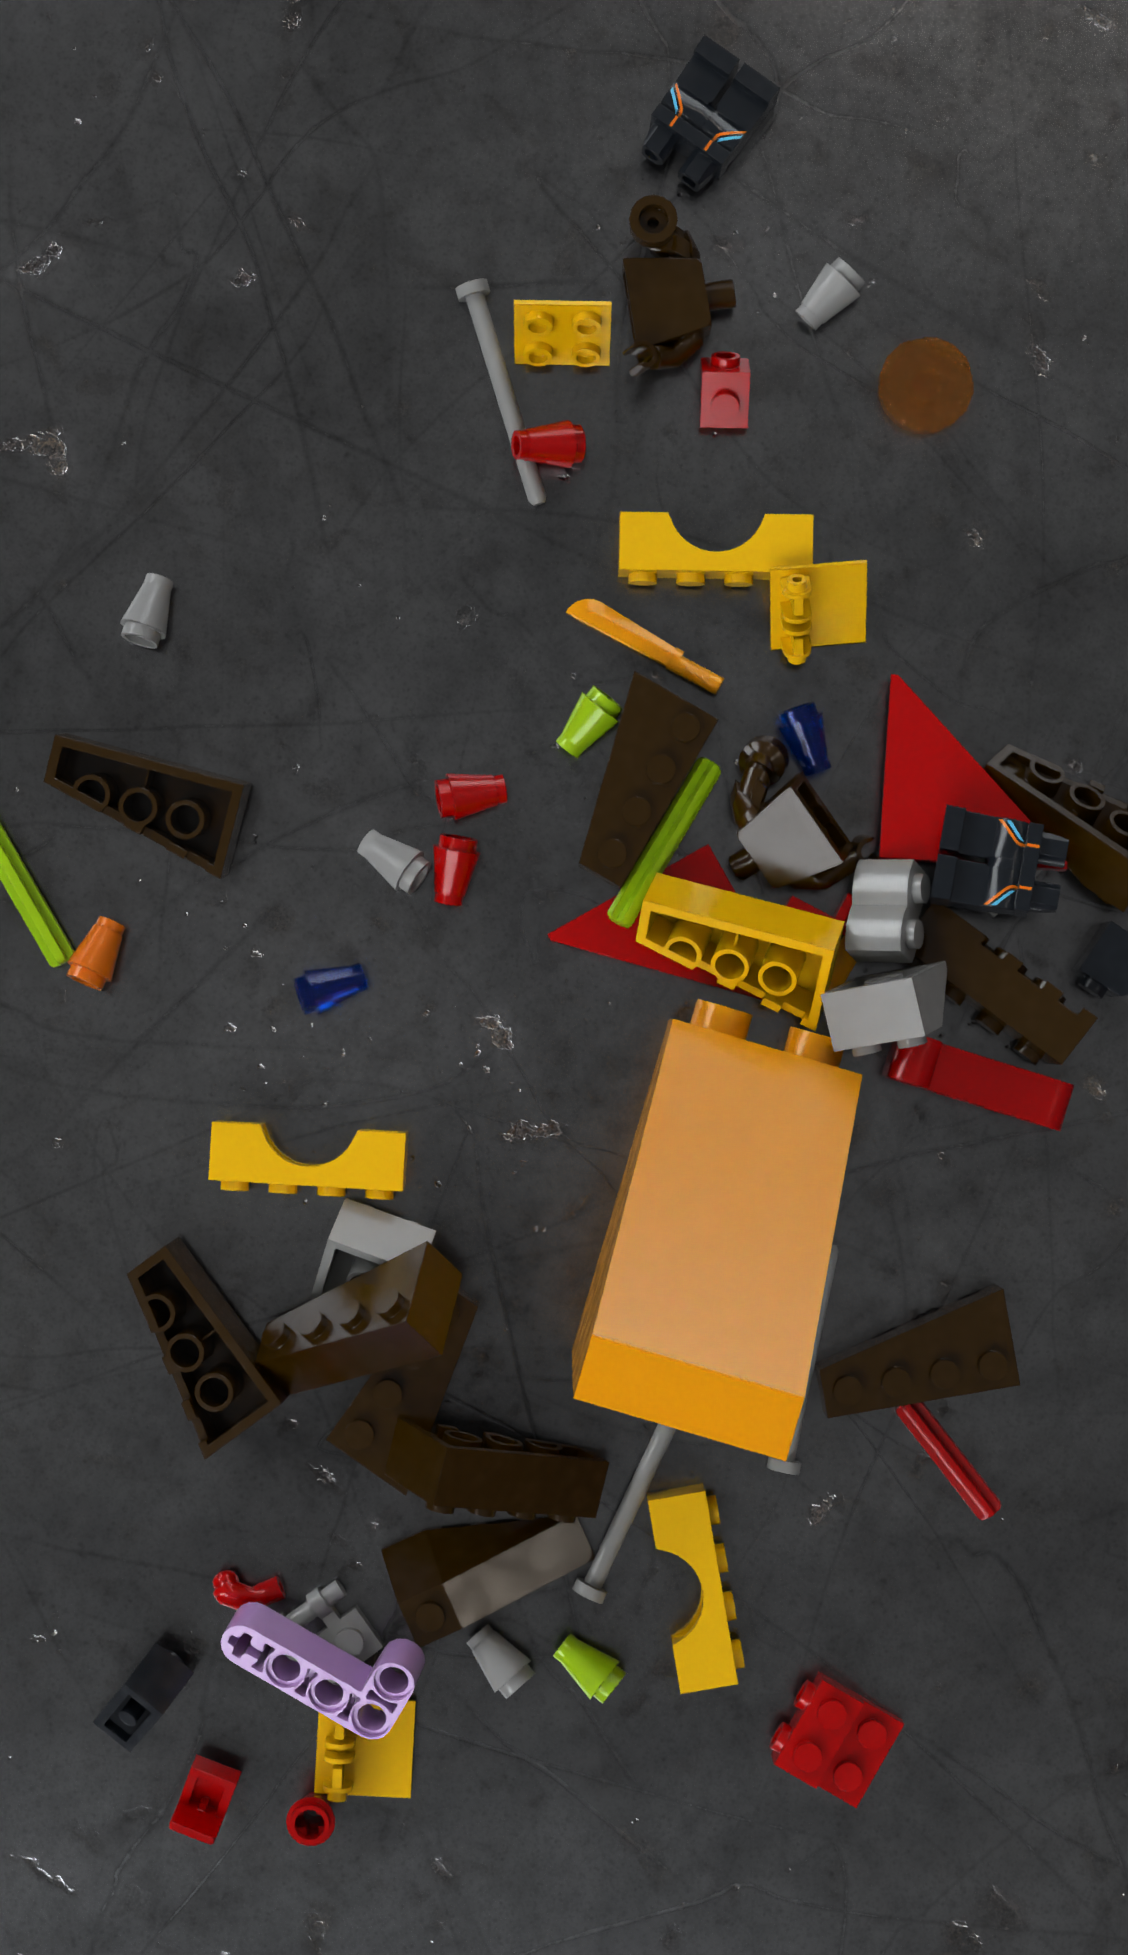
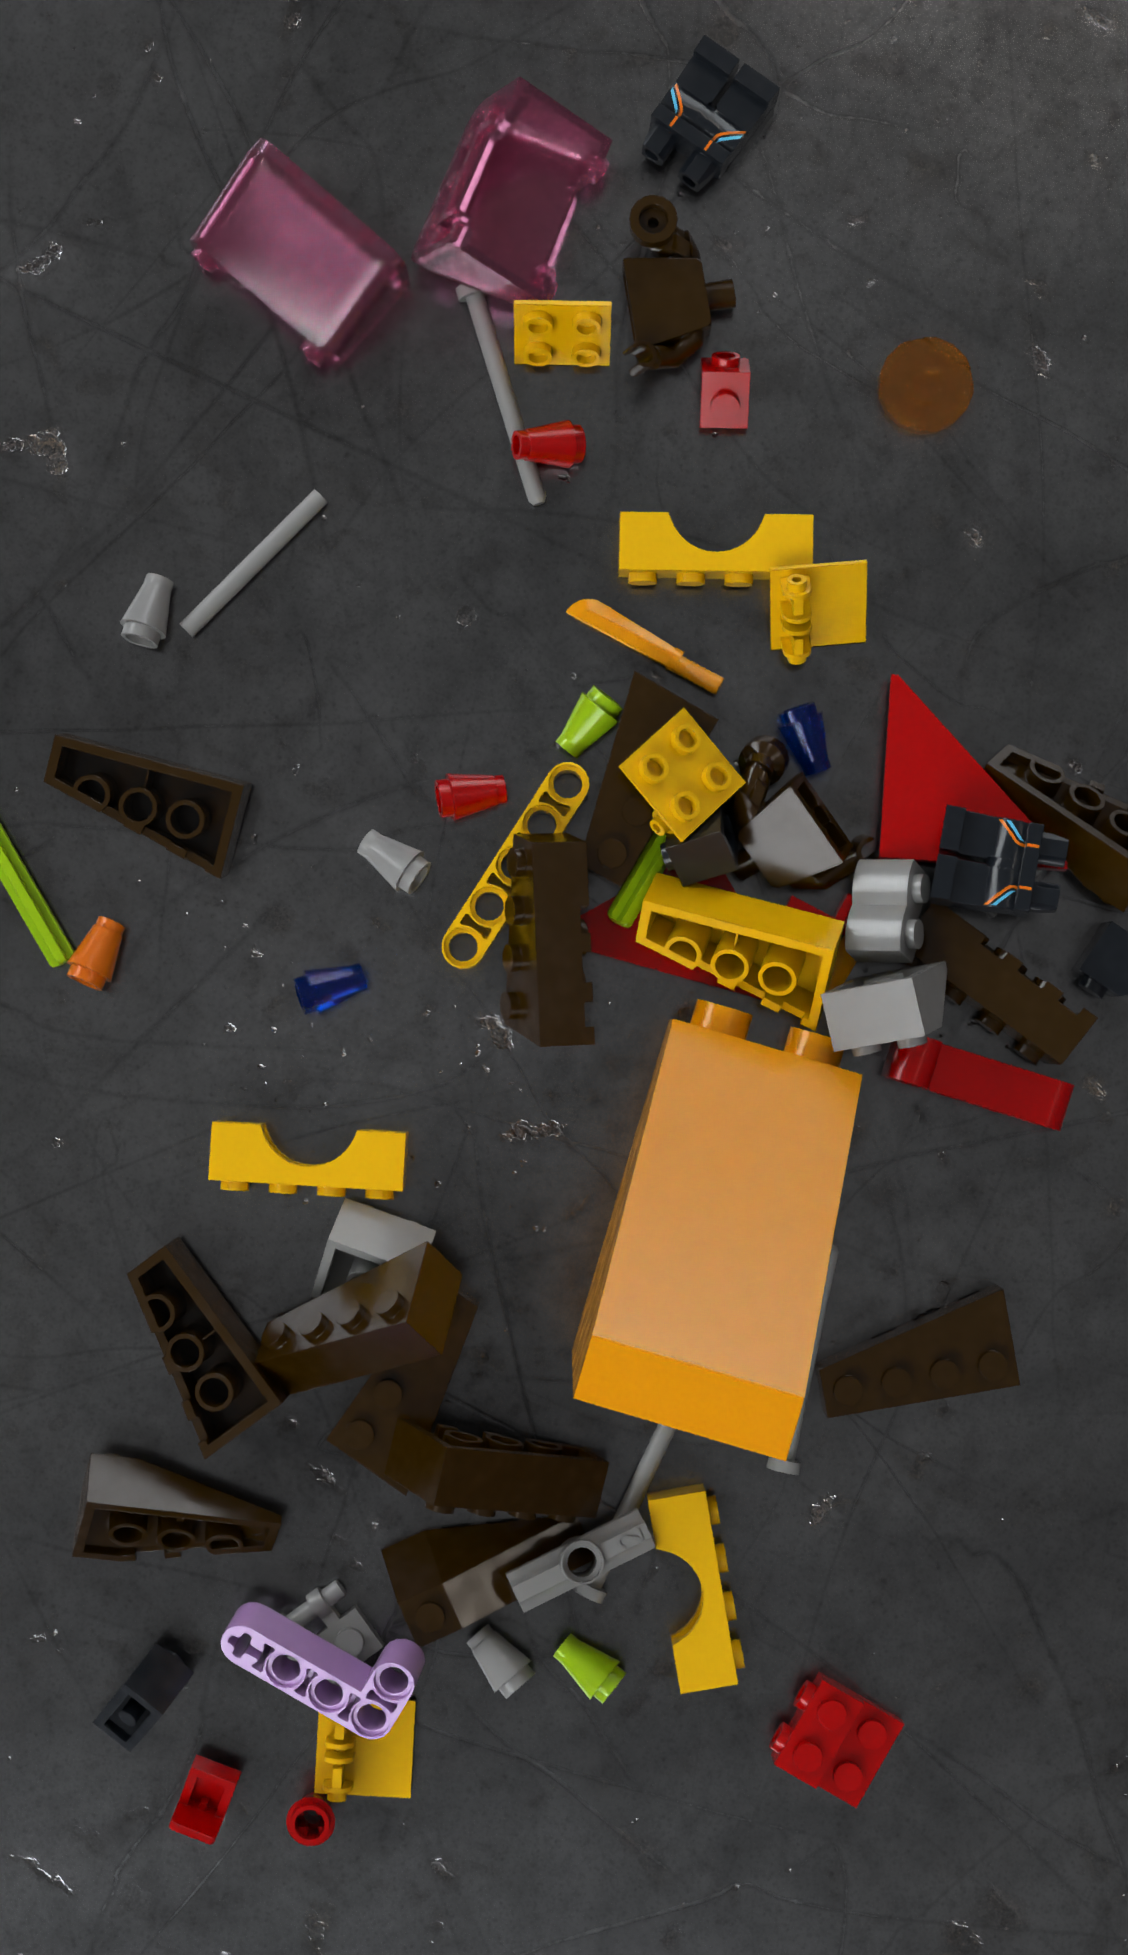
(145, 1508): none -> dark brown wedge
(233, 1594): red arm -> none
(252, 563): none -> light grey bar
(300, 254): none -> clear pink windscreen
(453, 867): red cone -> none
(495, 882): none -> yellow beam
(510, 194): none -> clear pink windscreen
(547, 940): none -> dark brown wedge
(610, 1546): none -> light grey piece
(681, 776): none -> yellow hinge
(706, 851): none -> black slope
(830, 293): light grey cone -> none
(950, 1459): red axle -> none

